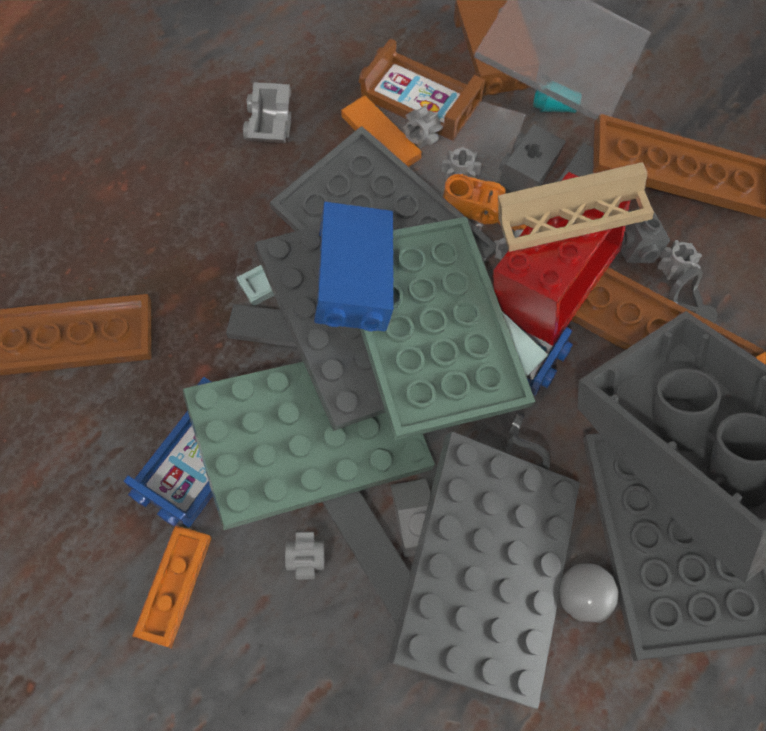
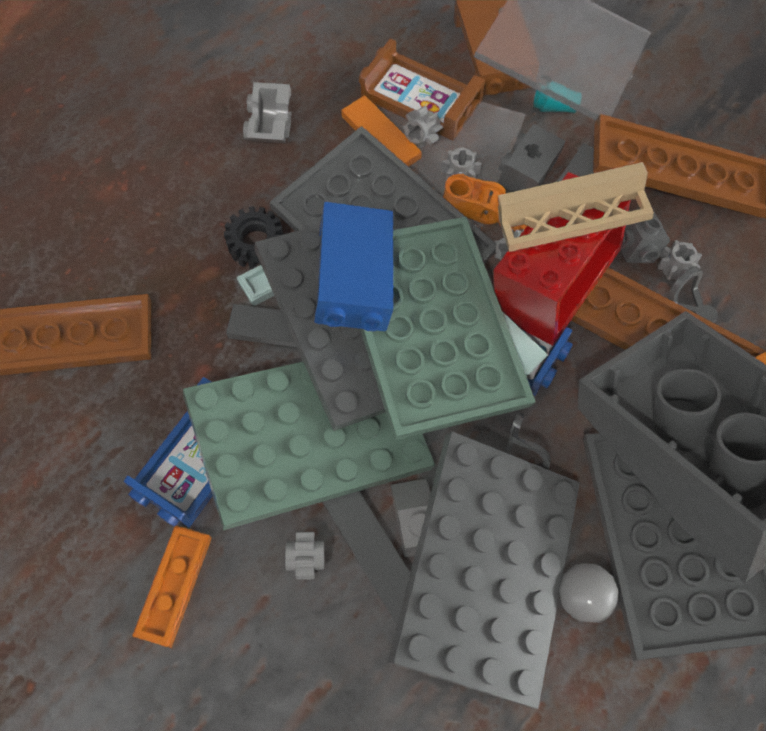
(244, 225): none -> black tyre

